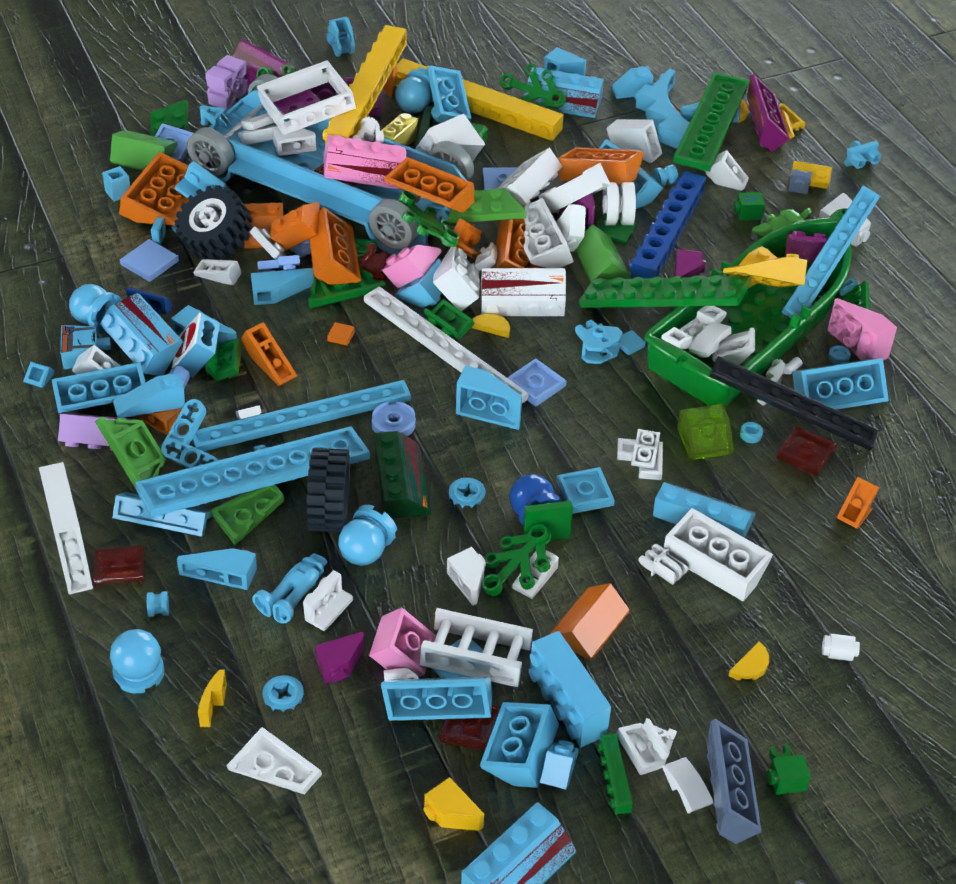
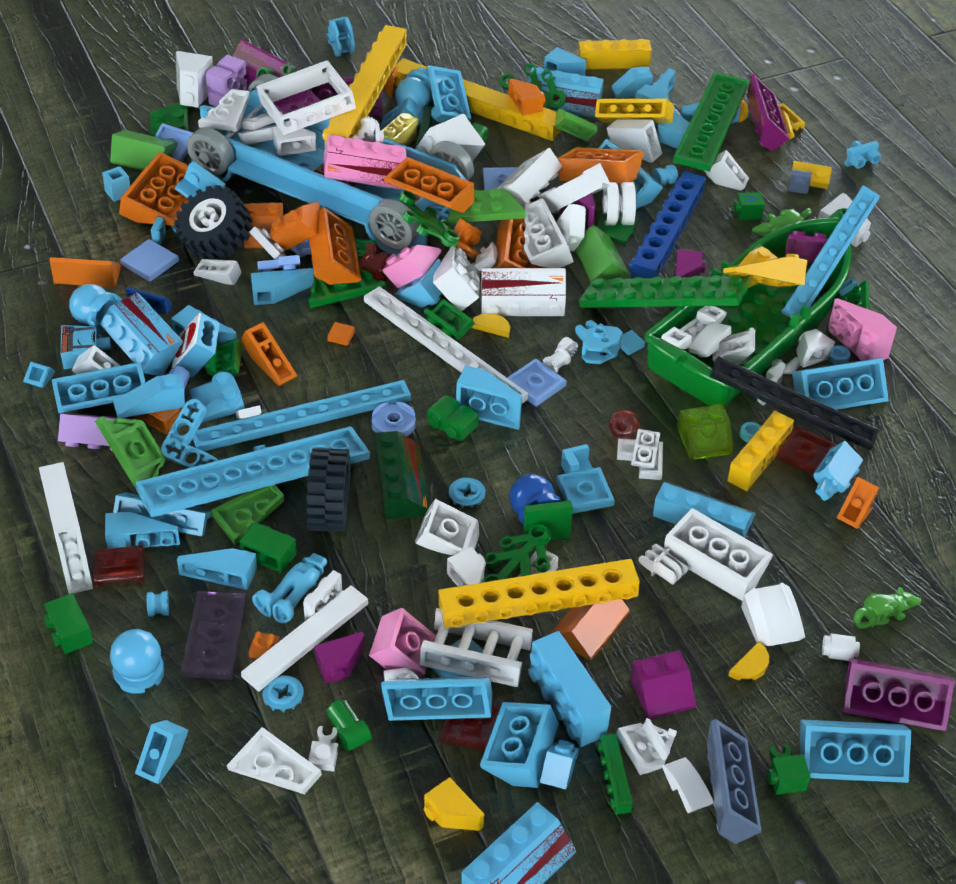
(68, 624): none -> green brick
(85, 272): none -> orange slope
(132, 530): none -> medium azure slope
(161, 750): none -> medium azure slope
(191, 77): none -> white slope
(213, 696): yellow slope -> none
(214, 635): none -> clear purple plate
(219, 396): none -> medium azure slope
(228, 112): none -> white wing
(262, 643): none -> orange tile
(271, 547): none -> green brick
(304, 638): none -> white tile
(324, 751): none -> white plate
(350, 730): none -> green piece
(366, 536): medium azure tile -> none
(407, 106): none -> medium azure slope
(447, 529): none -> white slope
(452, 418): none -> green brick
(526, 97): none -> orange slope
(538, 593): none -> yellow brick
(562, 354): none -> white connector
(574, 125): none -> bright green panel
(576, 459): none -> medium azure panel
(615, 53): none -> yellow brick
(617, 425): none -> clear red head
(635, 109): none -> yellow brick
(663, 684): none -> magenta slope
(760, 451): none -> yellow brick
(773, 615): none -> white slope
(813, 347): none -> white slope
(836, 470): none -> medium azure hinge
(856, 750): none -> medium azure slope
(881, 607): none -> bright green animal
(898, 694): none -> magenta slope

